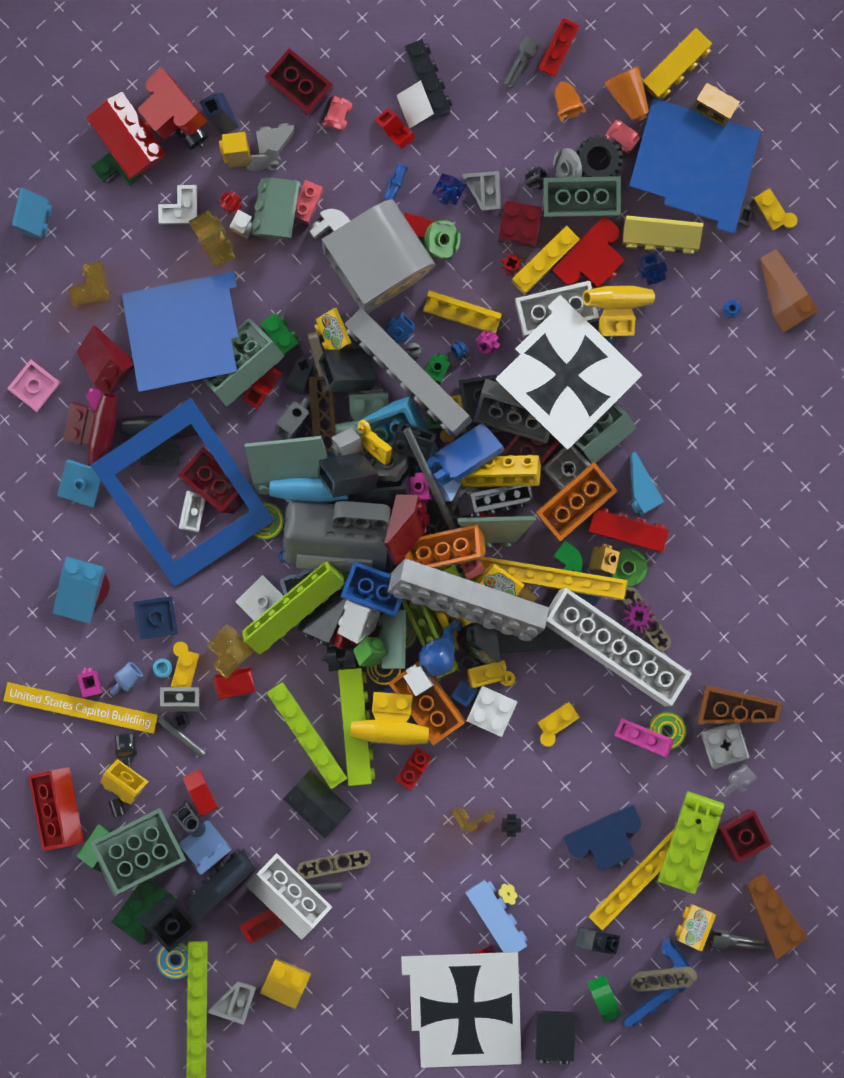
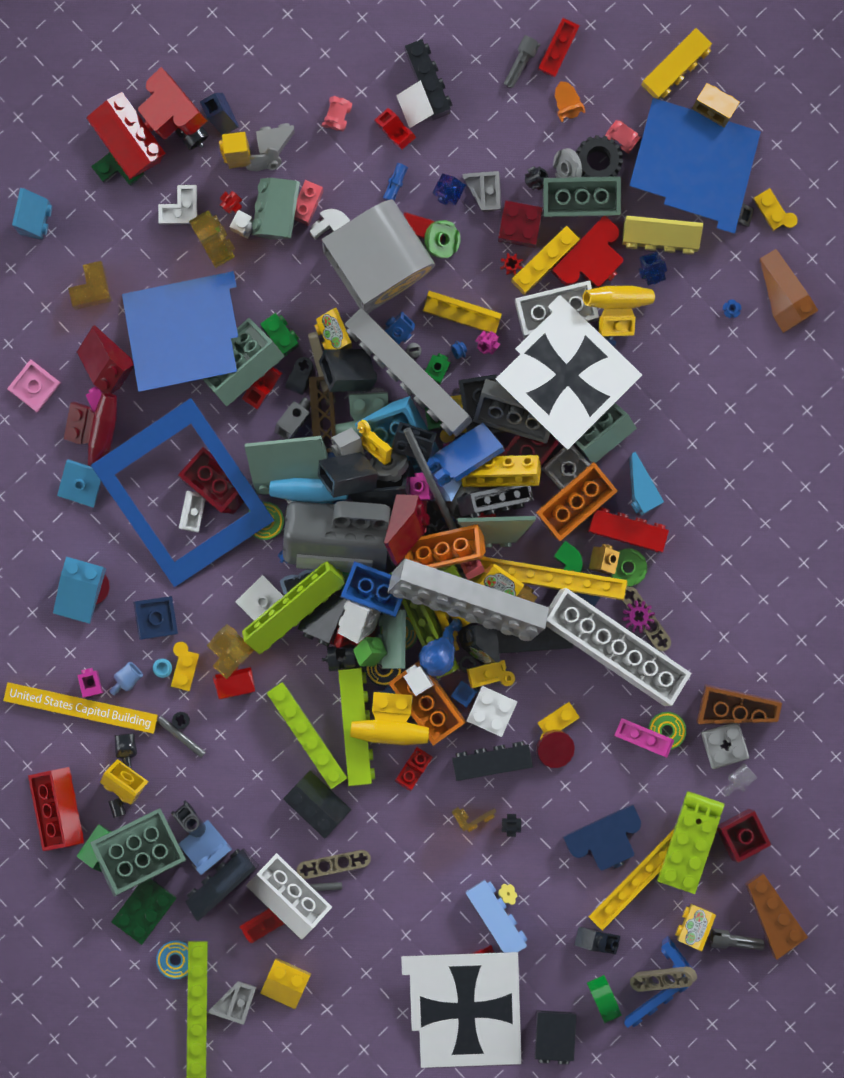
(164, 454): black plate -> none
(168, 922): black brick -> none
(179, 699): light grey brick -> none
(200, 793): red slope -> none
(298, 82): dark red brick -> none
(492, 762): none -> black brick
(555, 749): none -> dark red tile
(629, 93): orange cone -> none

